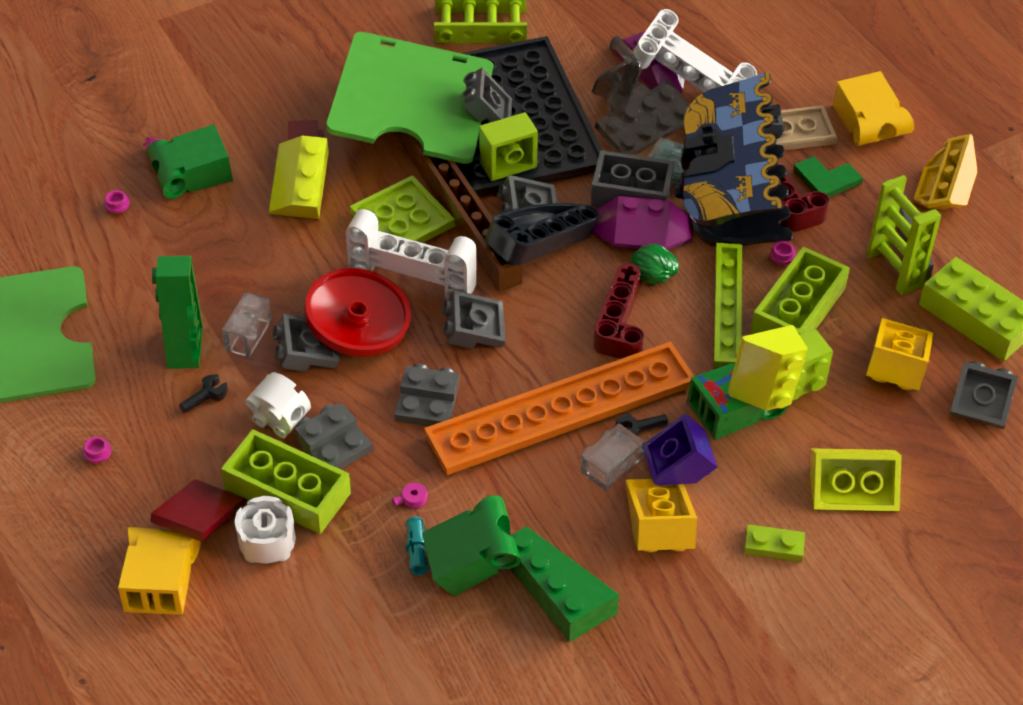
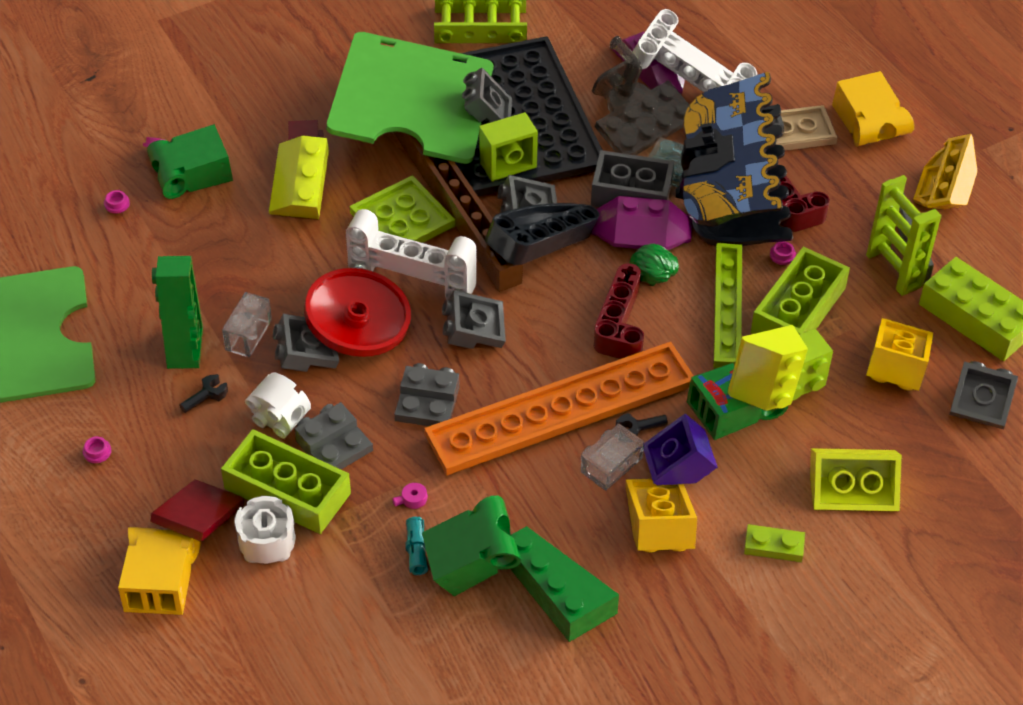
(825, 181): green tile -> none

